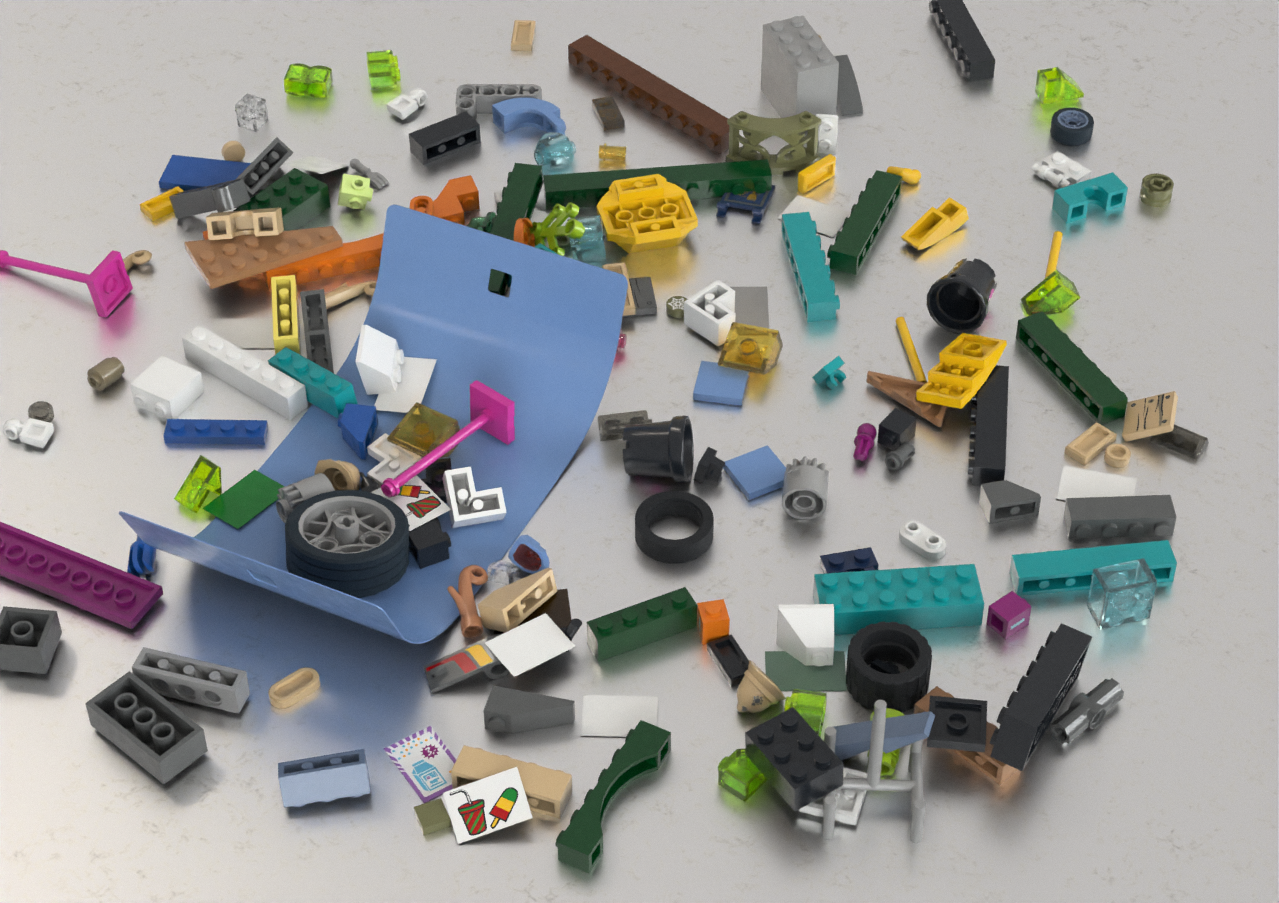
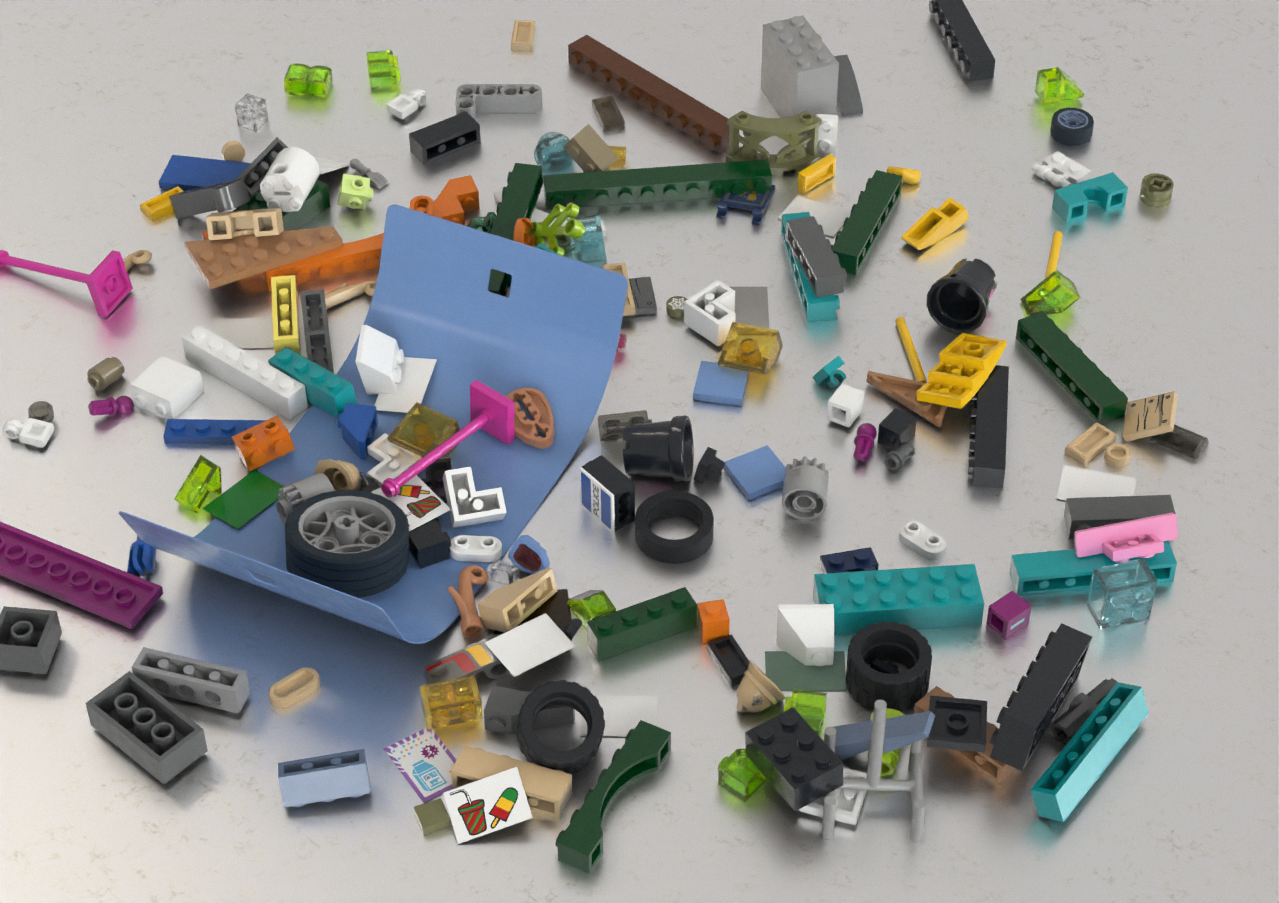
(122, 405): none -> magenta axle
(263, 443): none -> orange brick
(290, 179): none -> white cylinder
(447, 704): none -> clear yellow brick
(475, 548): none -> white plate
(527, 113): medium blue arch -> none
(539, 411): none -> nougat piece
(570, 695): none -> black tyre
(590, 151): none -> dark tan brick
(591, 605): none -> clear neon green slope
(607, 493): none -> piece
(646, 213): yellow piece -> none
(815, 256): none -> dark grey brick
(845, 405): none -> white brick
(1008, 501): dark grey slope -> none
(1089, 752): none -> teal brick
(1127, 539): none -> bright pink bracket

